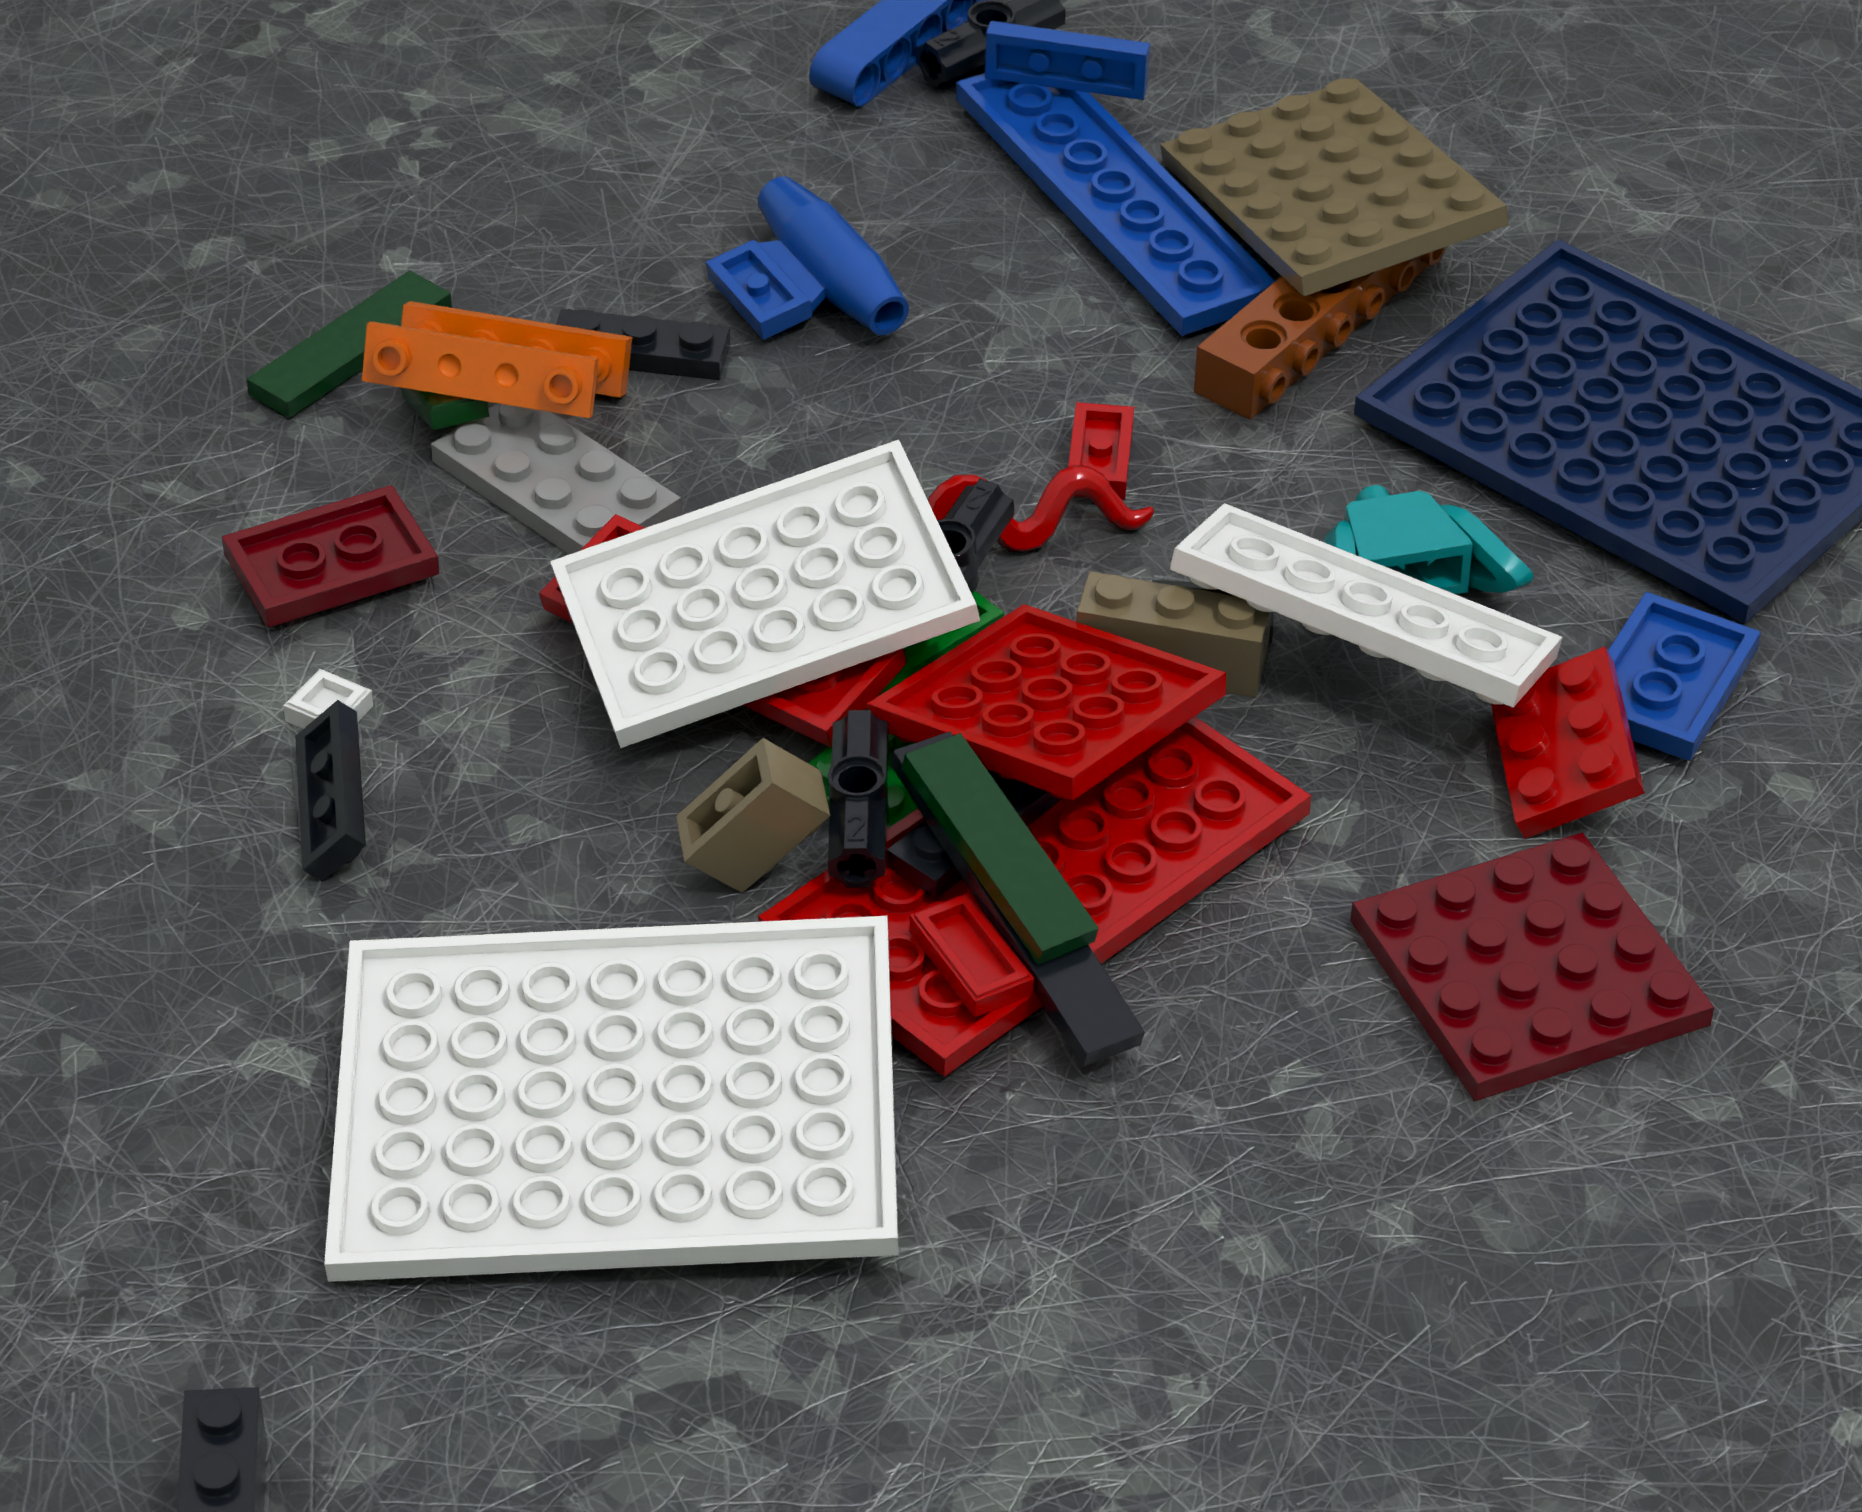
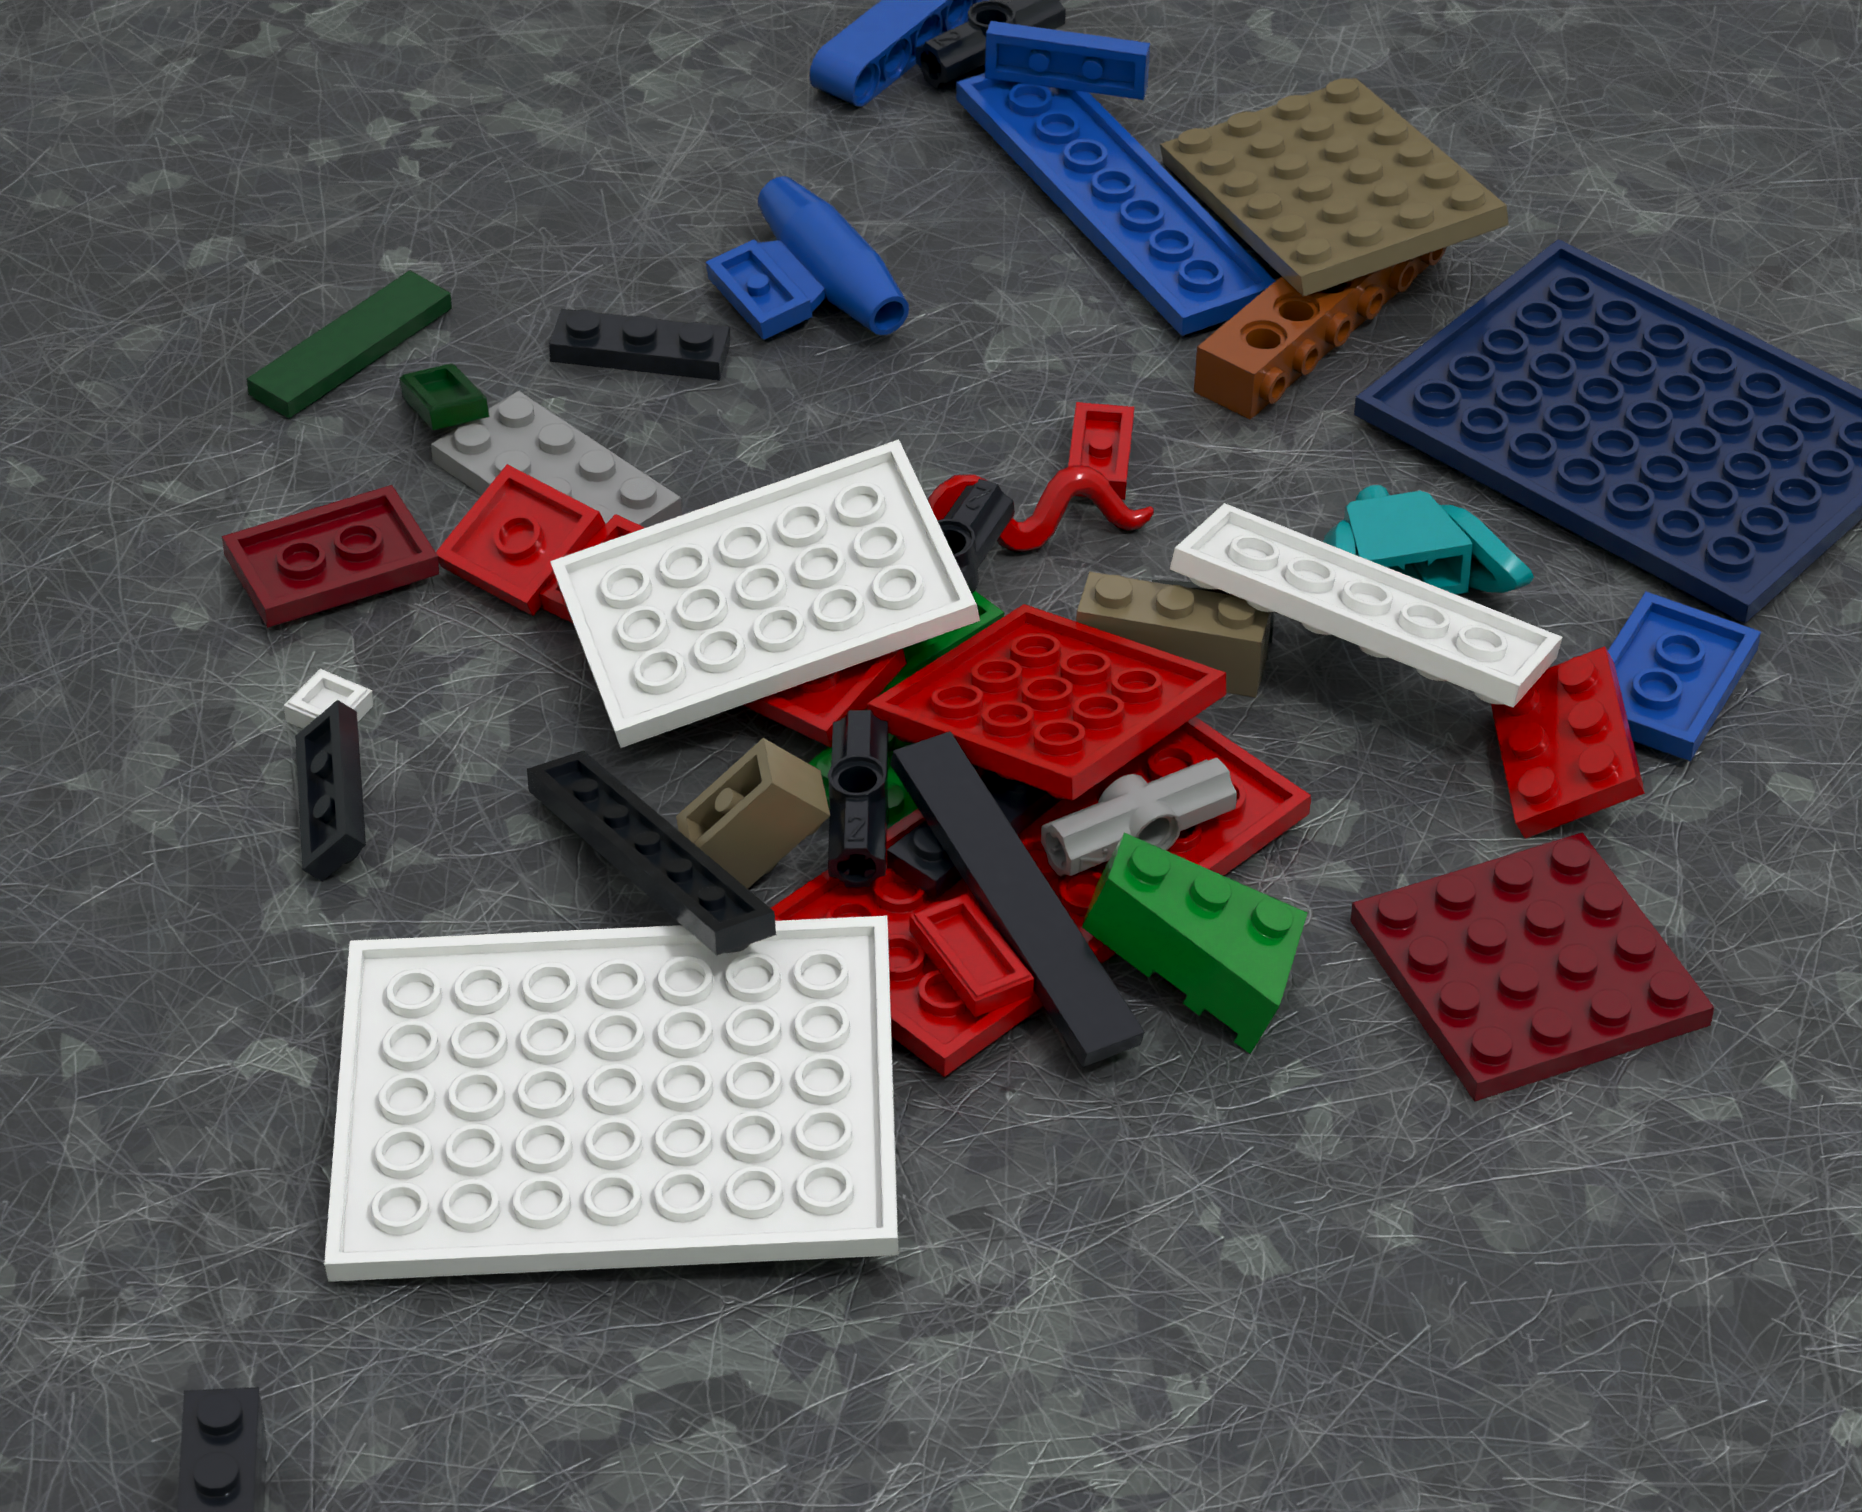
(497, 359): orange fence -> none
(514, 535): none -> red plate
(652, 853): none -> black plate
(999, 848): dark green tile -> none
(1141, 809): none -> light grey piece
(1199, 933): none -> green wedge

